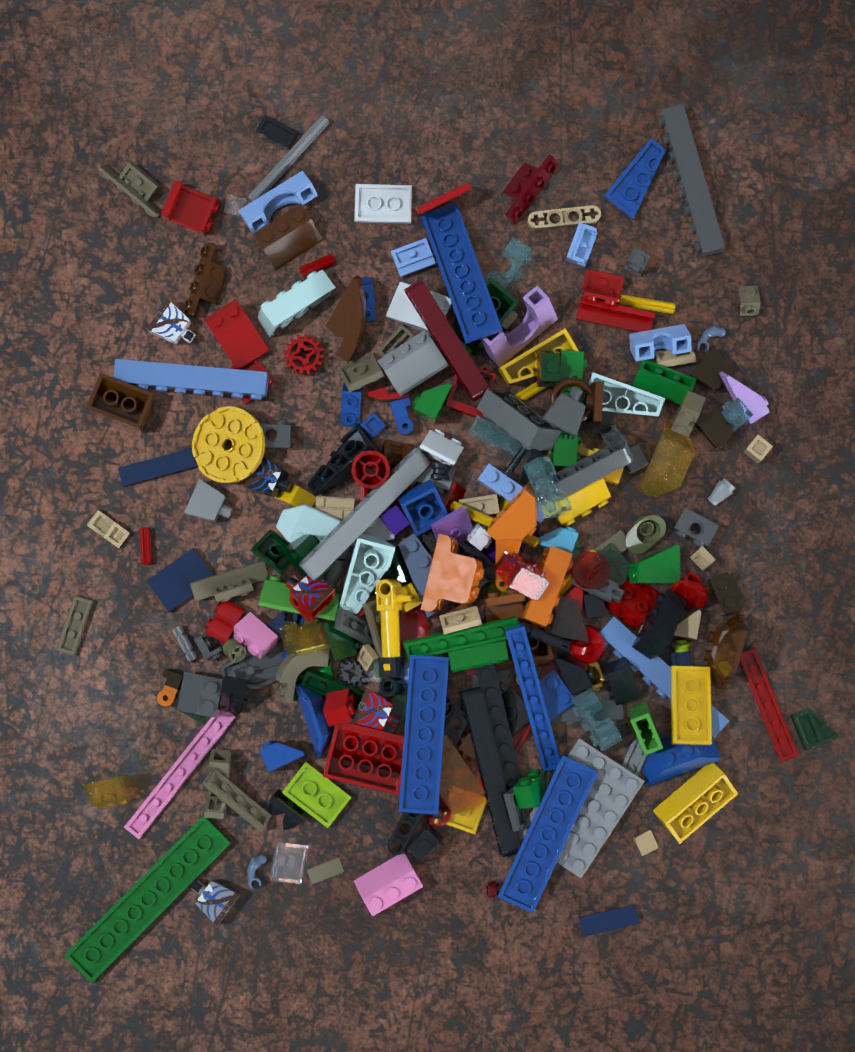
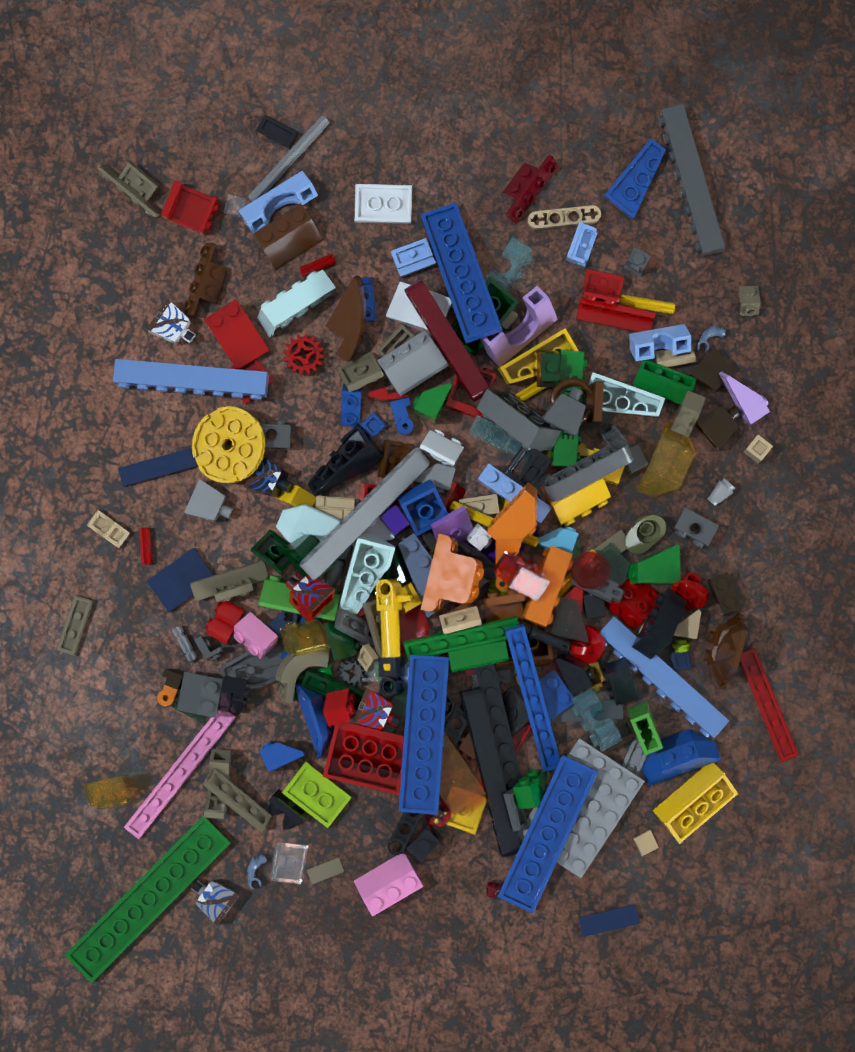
(120, 402): reddish brown slope -> none
(234, 650): olive wheel -> none
(370, 469): red cylinder -> none
(440, 472): black wheel -> none
(442, 199): red tile -> none
(550, 498): clear light blue arch -> none
(691, 705): yellow plate -> none
(702, 558): tan tile -> none
(736, 413): clear light blue brick -> none
(811, 729): clear green wing -> none

